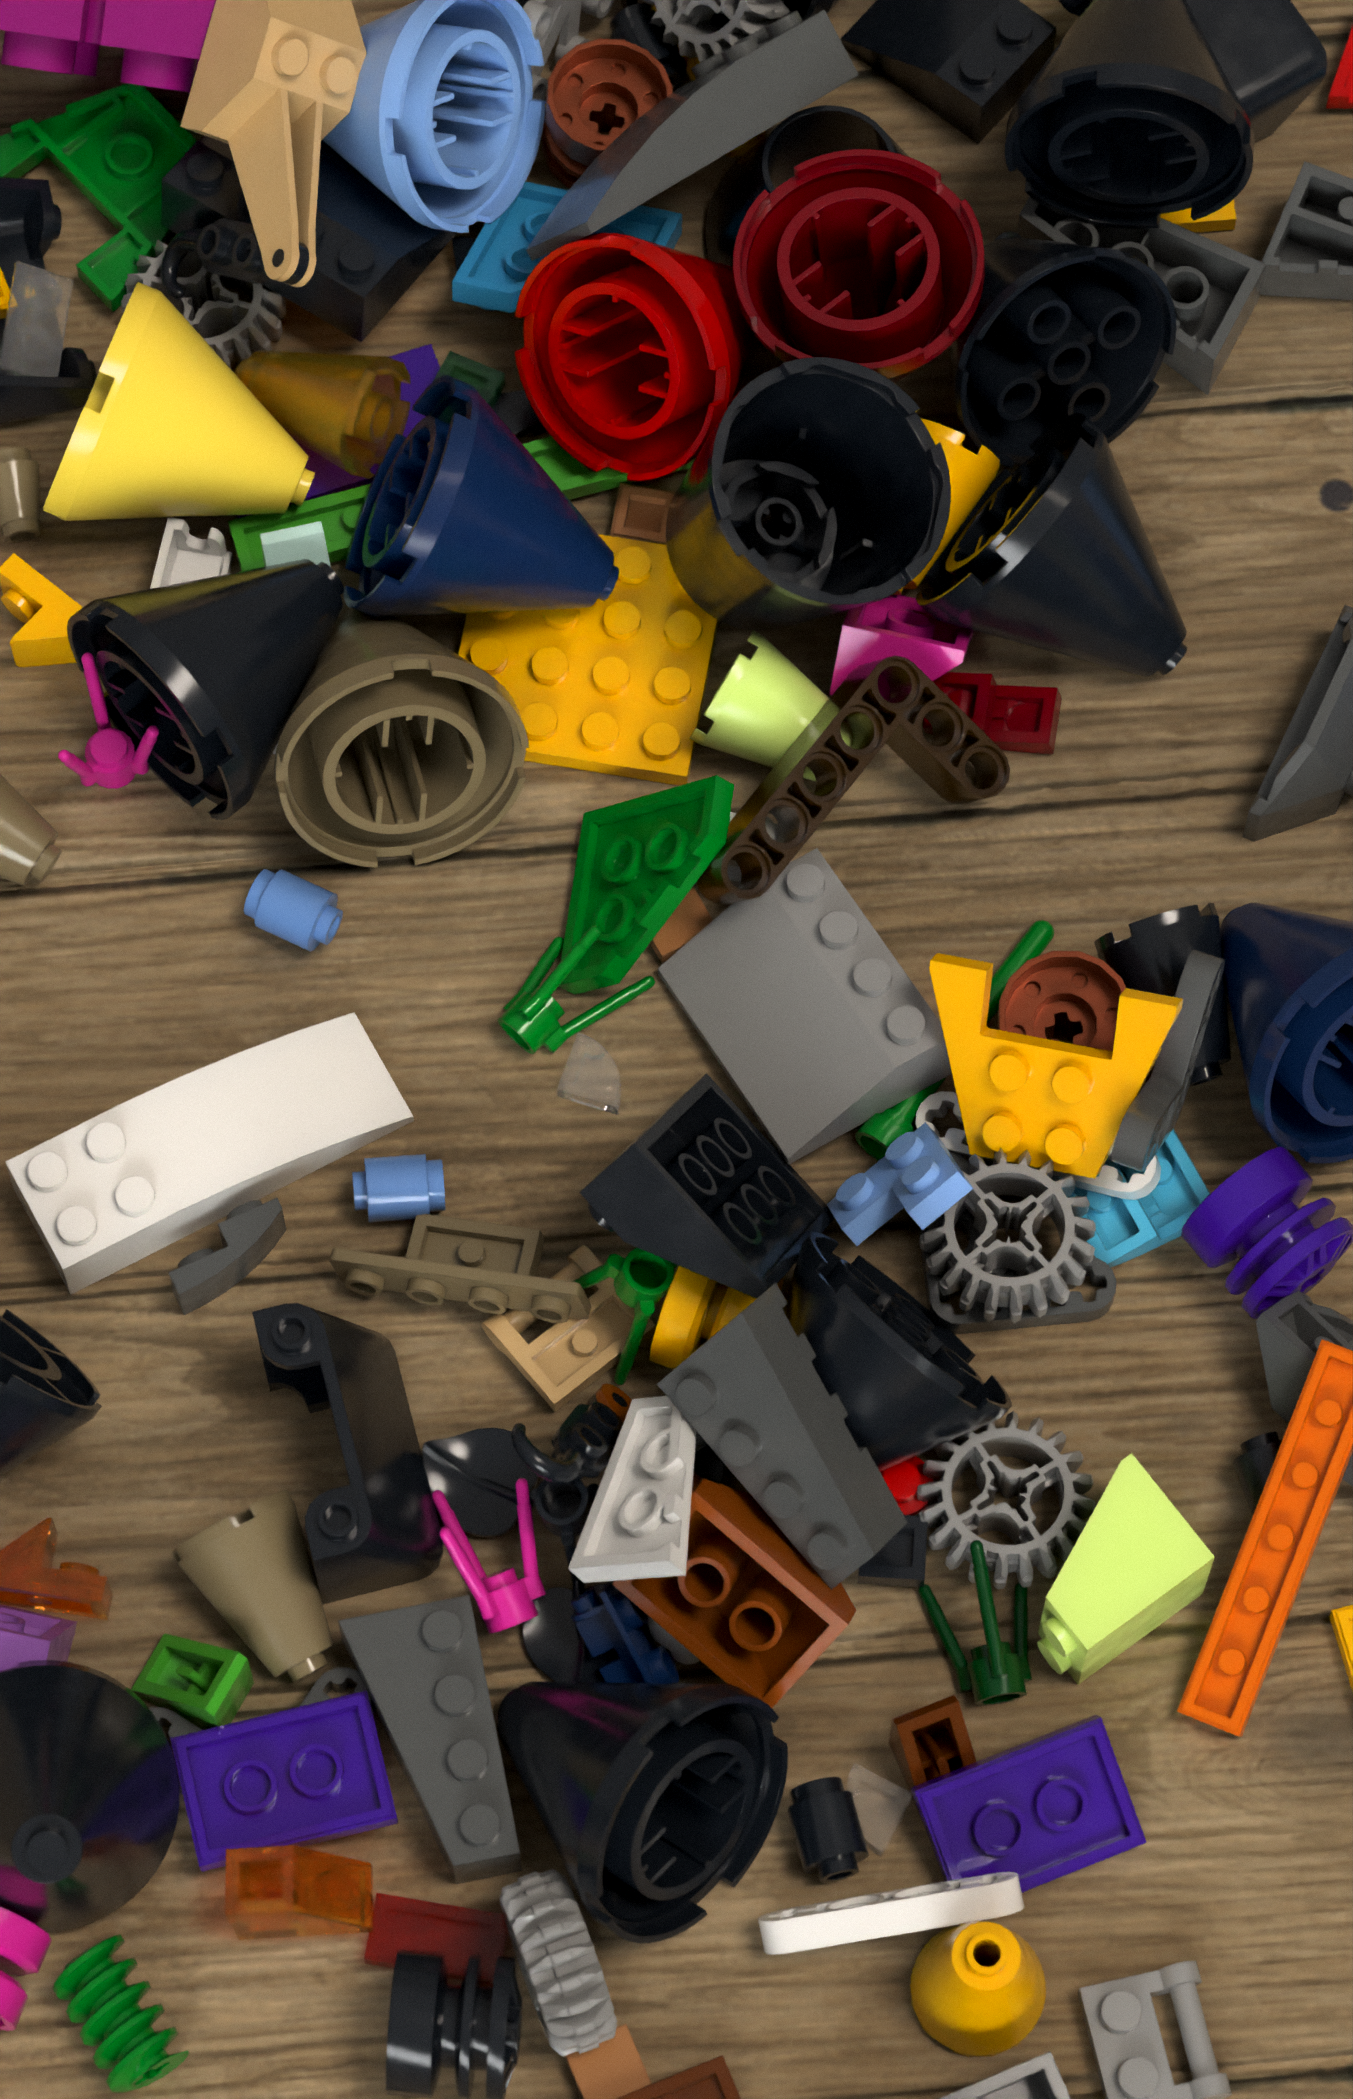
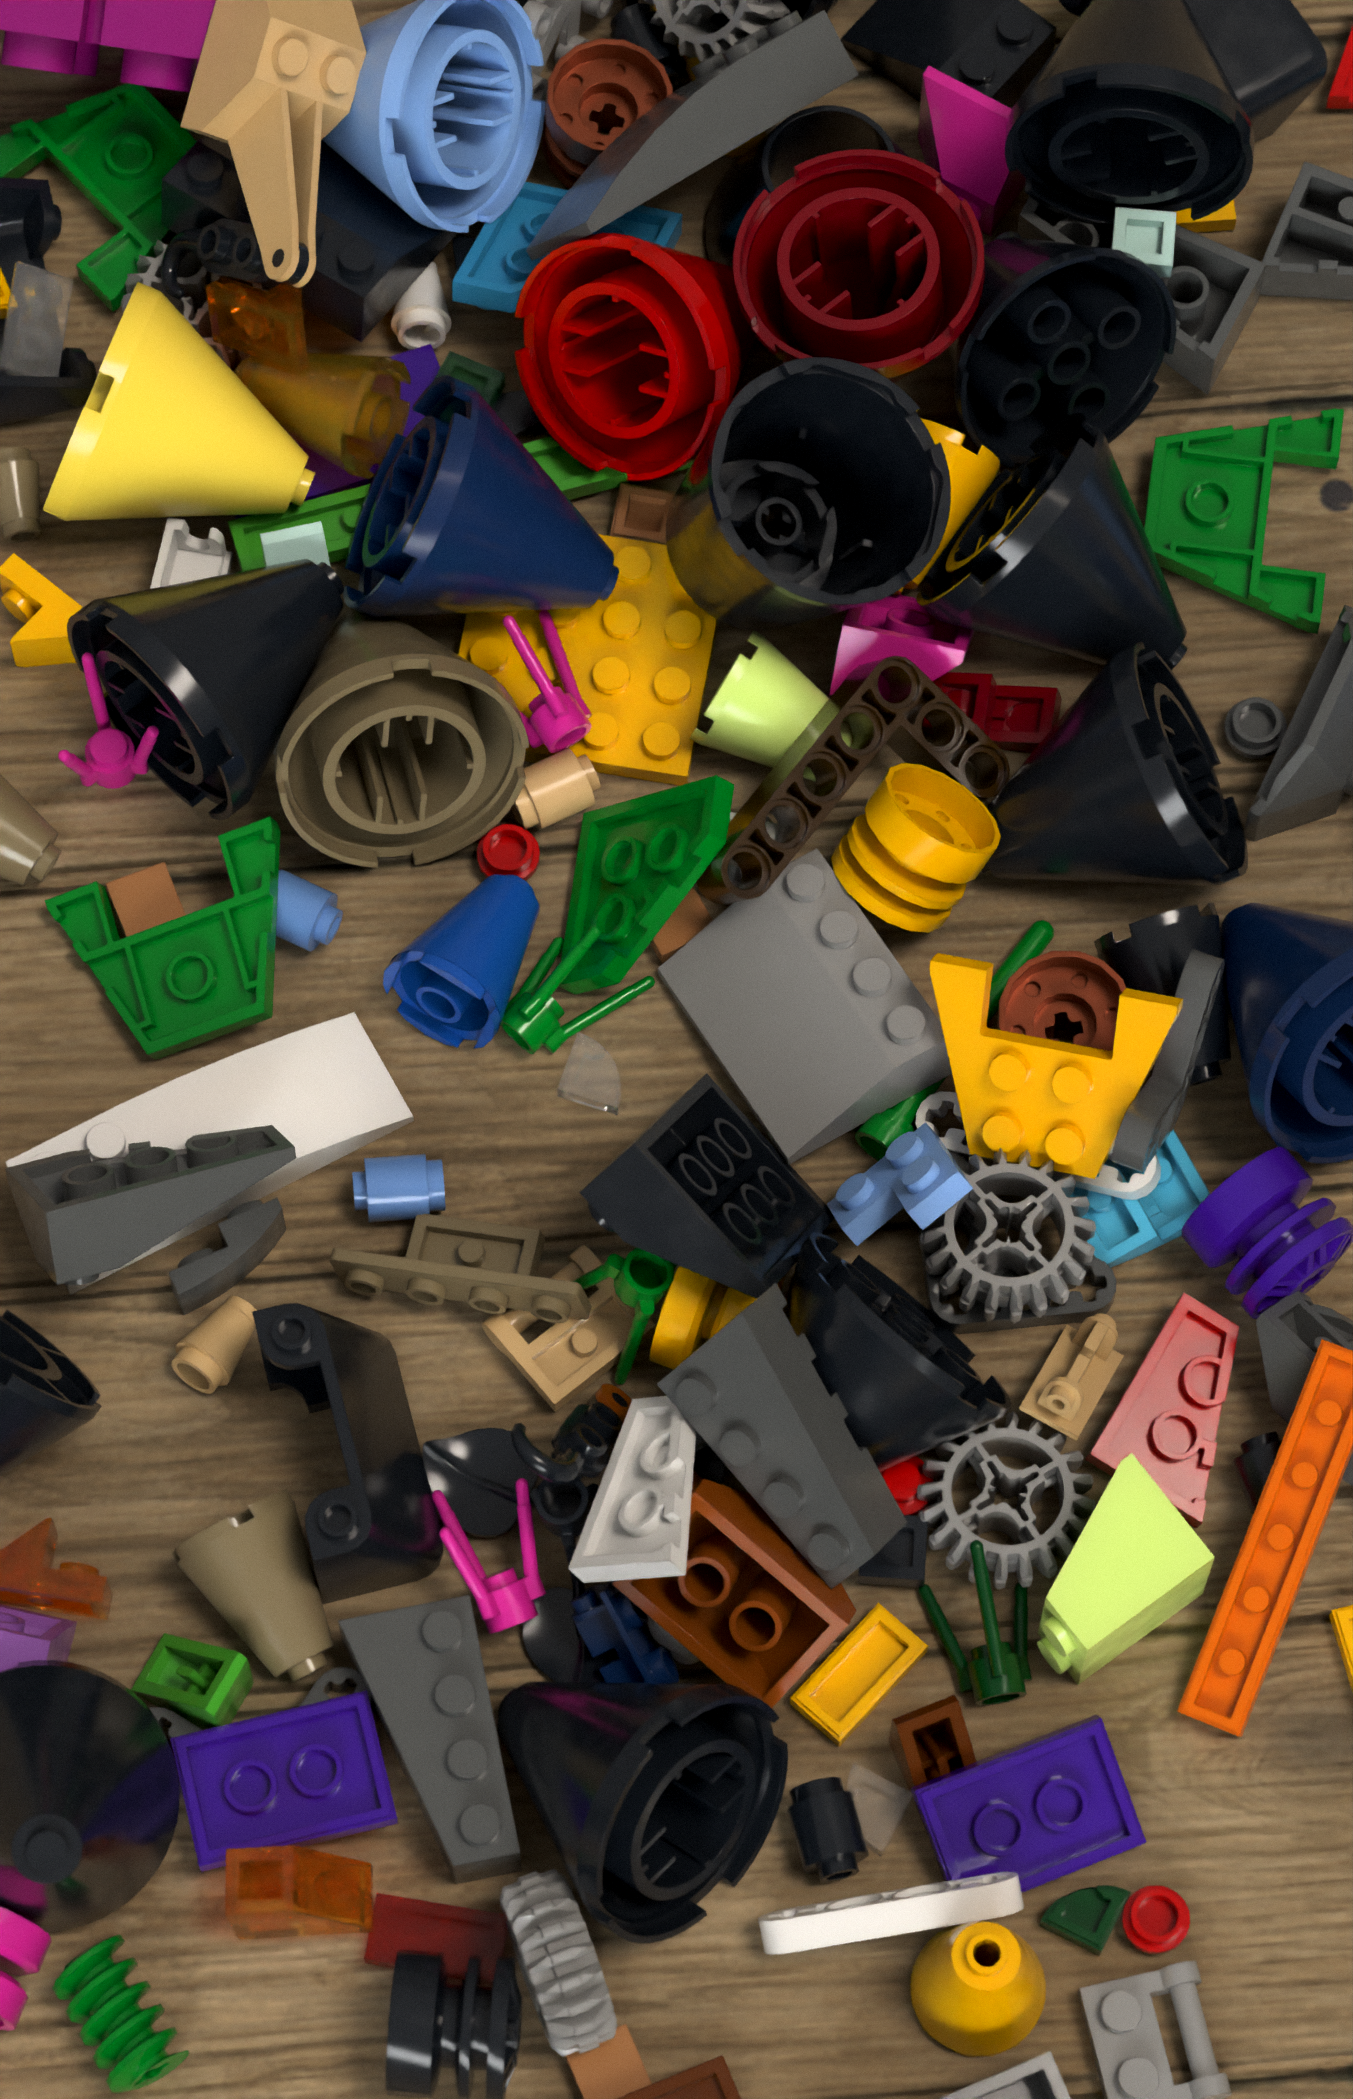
(109, 1211): none -> dark grey wedge
(144, 899): none -> medium nougat tile
(196, 971): none -> green wing
(215, 1346): none -> tan cone
(260, 321): none -> clear orange slope
(422, 311): none -> white cone
(466, 963): none -> blue cone
(508, 851): none -> red plate
(555, 790): none -> tan brick
(556, 717): none -> dark pink plant
(858, 1674): none -> yellow tile
(915, 847): none -> yellow wheel
(965, 142): none -> dark pink slope
(1075, 1376): none -> tan hinge
(1086, 1916): none -> dark green tile
(1121, 790): none -> black cone
(1146, 236): none -> light aqua plate
(1156, 1919): none -> red plate
(1174, 1406): none -> wing
(1213, 507): none -> green wing
(1255, 728): none -> dark grey plate

